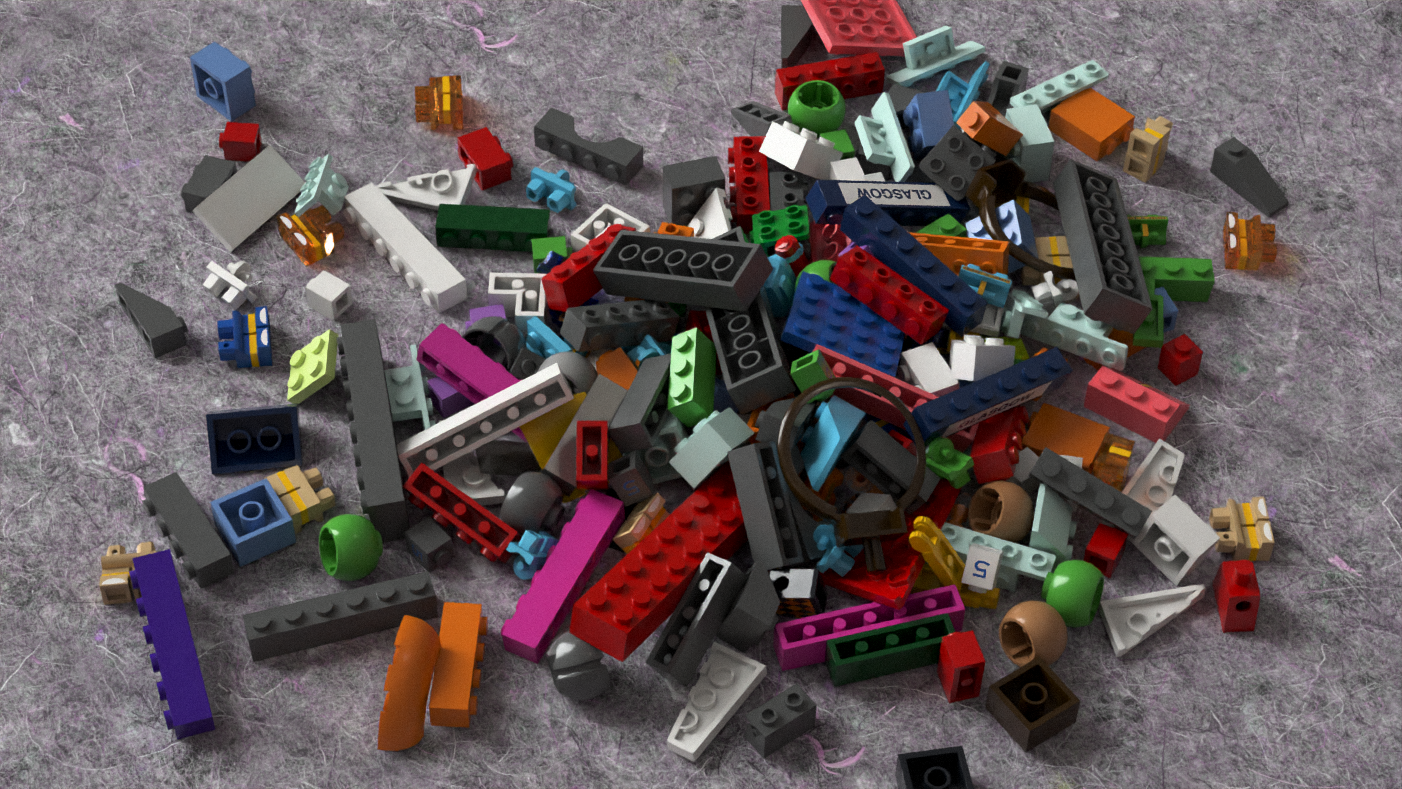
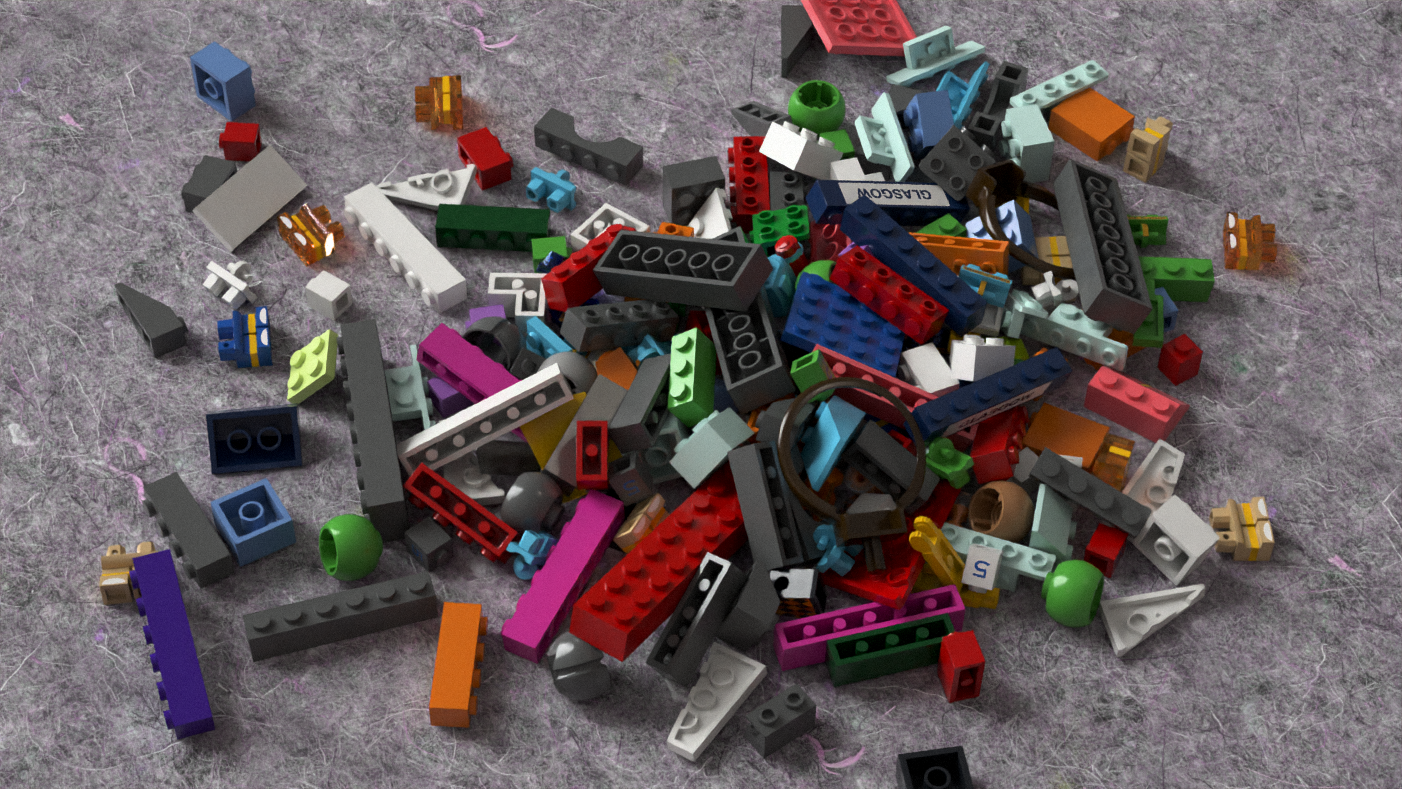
(298, 495): tan hips -> none
(323, 186): light aqua bracket -> none
(408, 685): orange brick -> none
(850, 75): red brick -> none
(989, 127): orange slope -> none
(1032, 704): dark brown brick -> none
(1033, 631): medium nougat wheel -> none
(1232, 585): red torso -> none
(1247, 176): dark grey slope -> none

